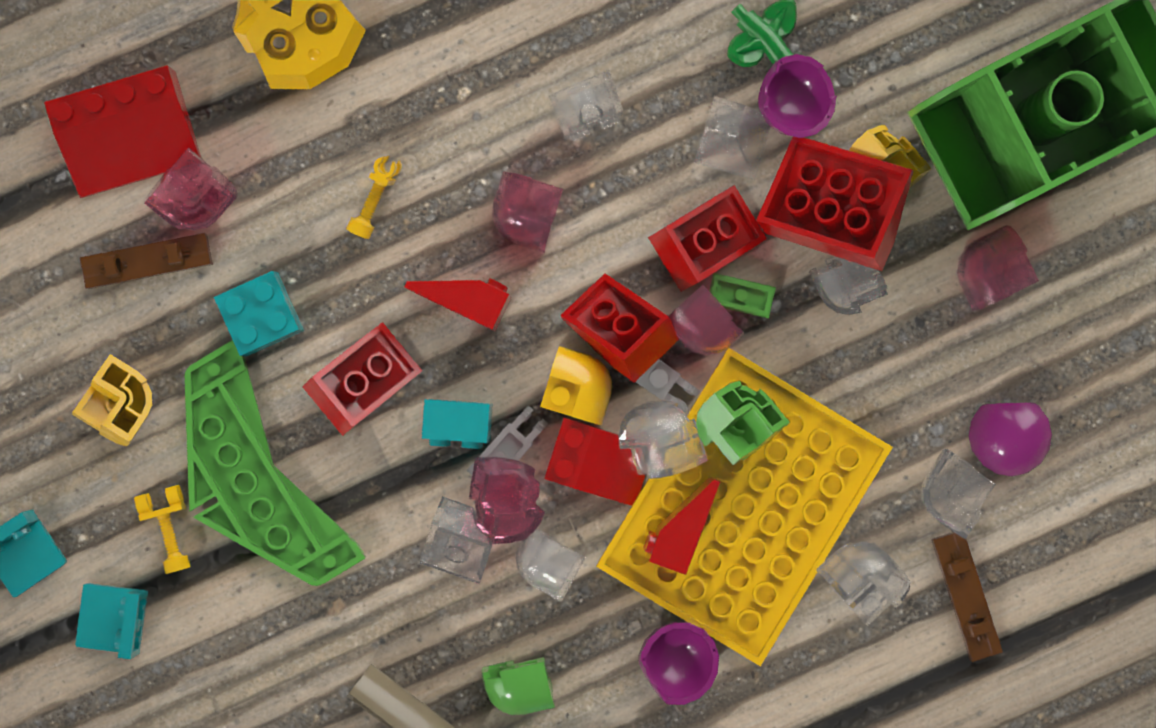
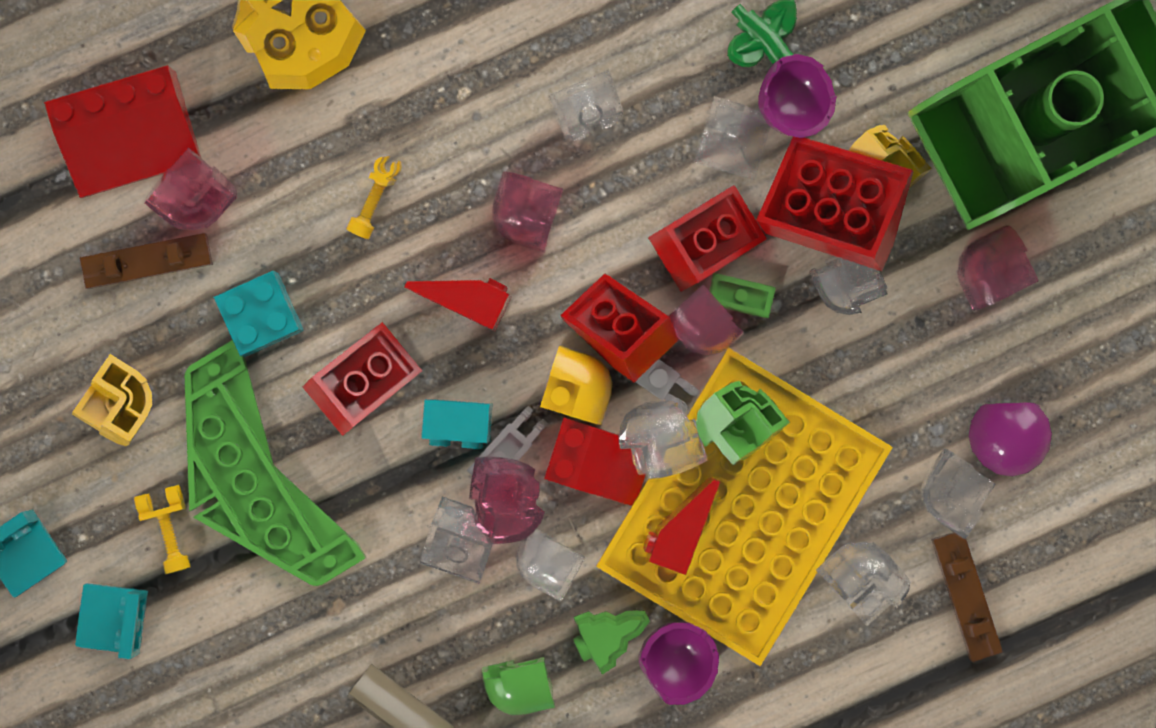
(607, 635): none -> bright green rock

